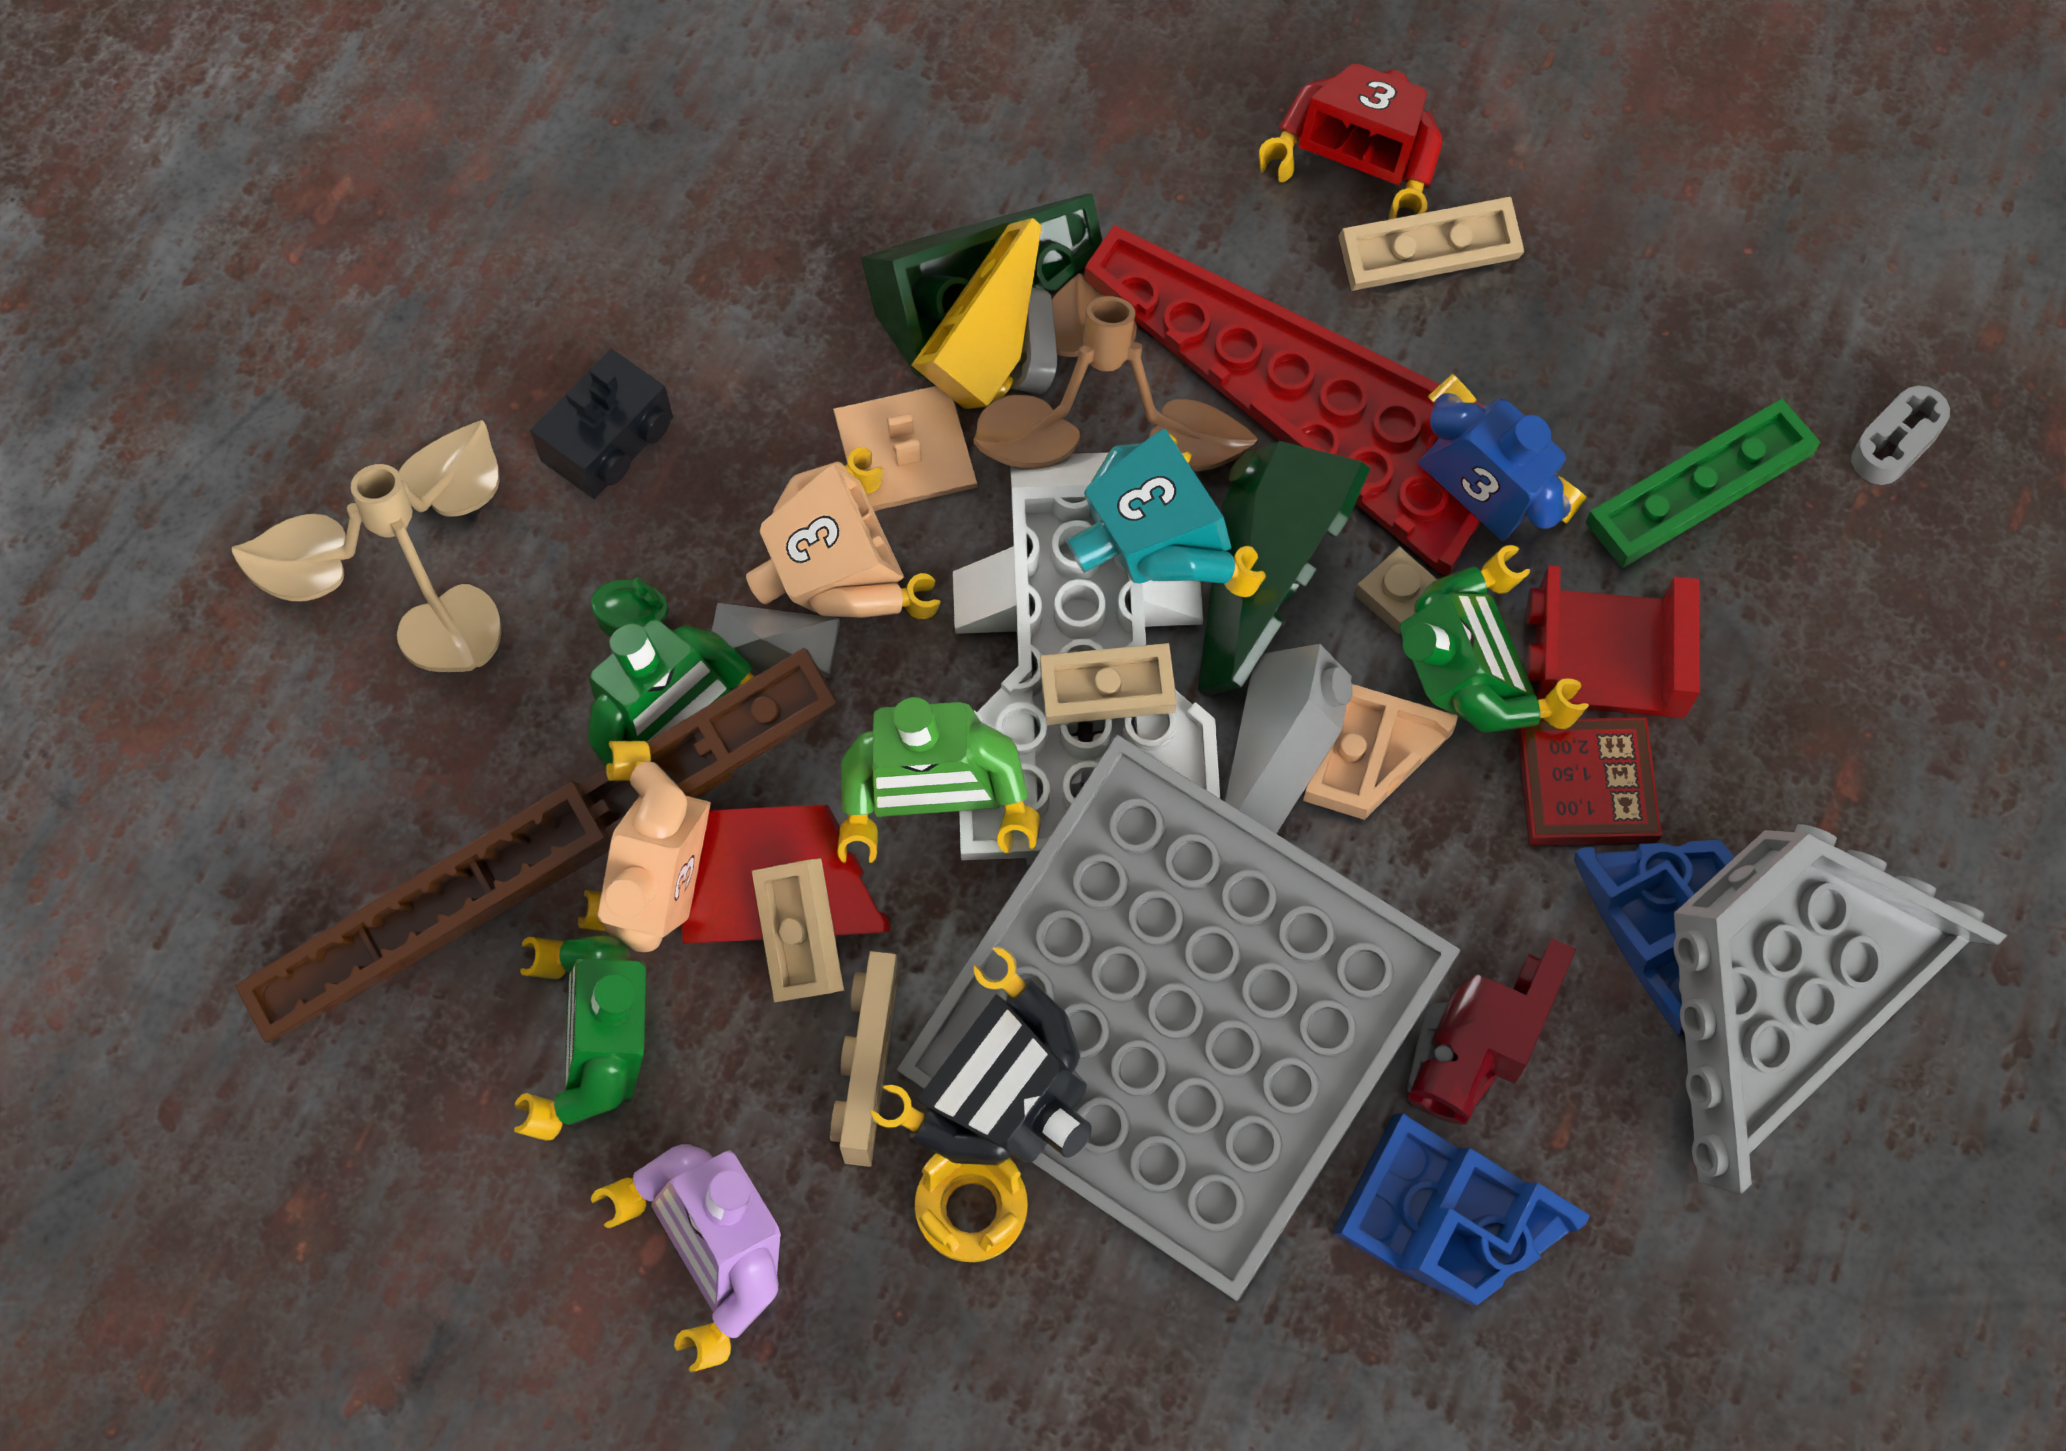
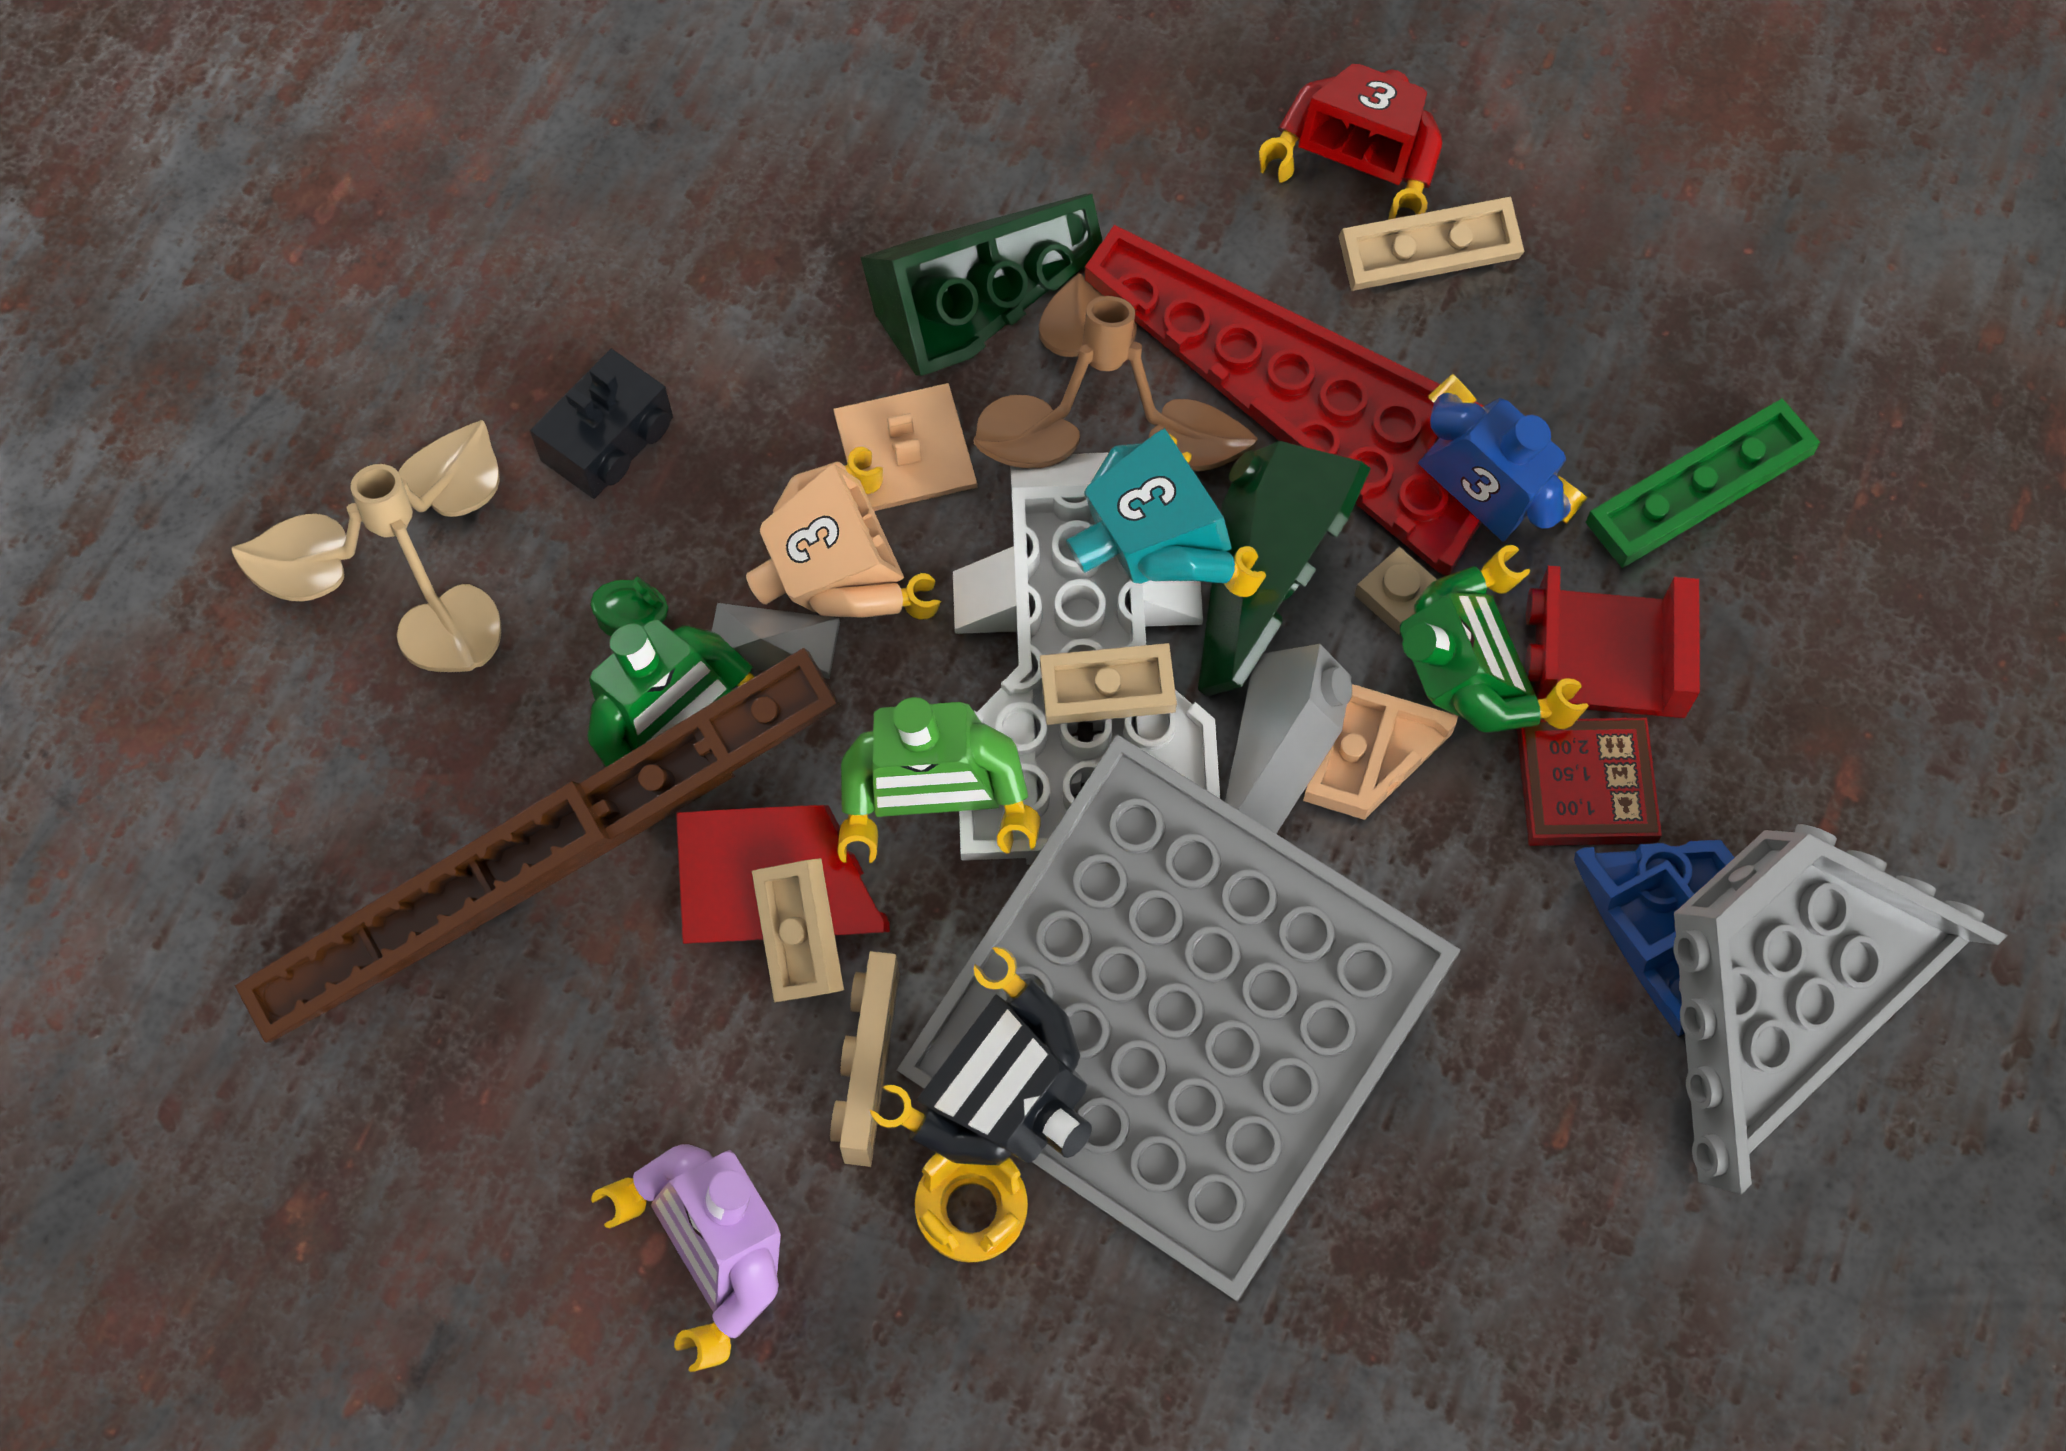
(601, 1030): green torso -> none
(650, 855): light nougat torso -> none
(986, 325): yellow slope -> none
(1039, 353): light grey beam -> none
(1450, 1214): blue slope -> none
(1483, 1036): dark red plate -> none
(1909, 442): light grey beam -> none

